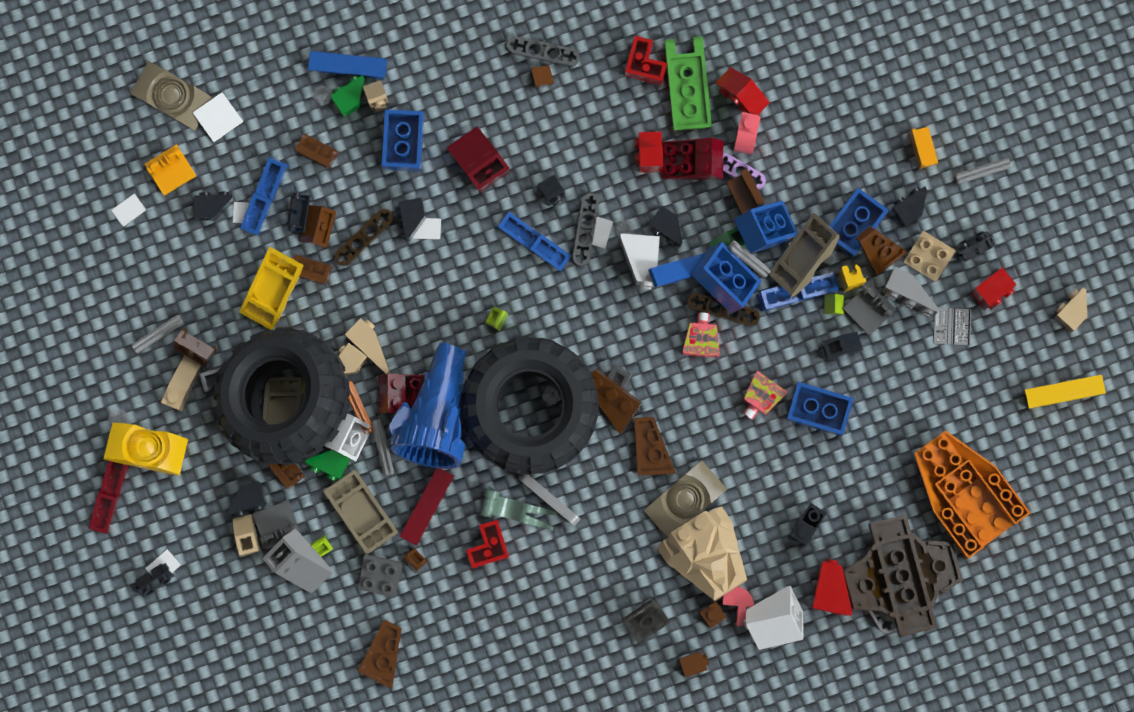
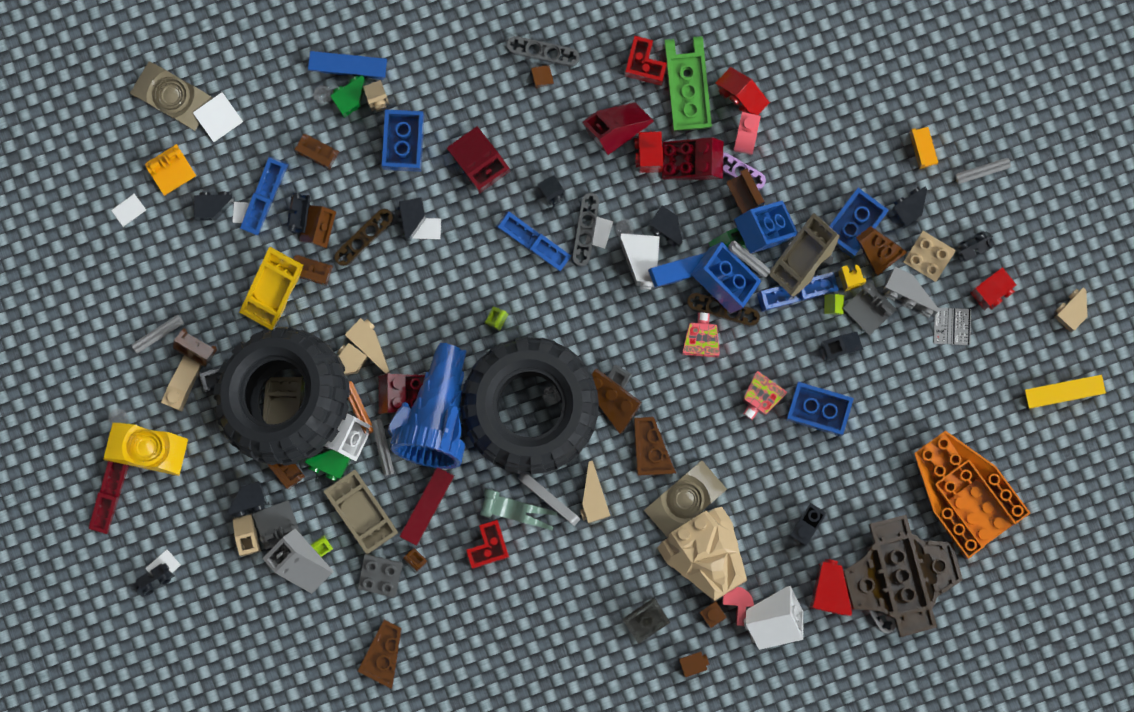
(593, 501): none -> tan slope
(616, 125): none -> dark red slope

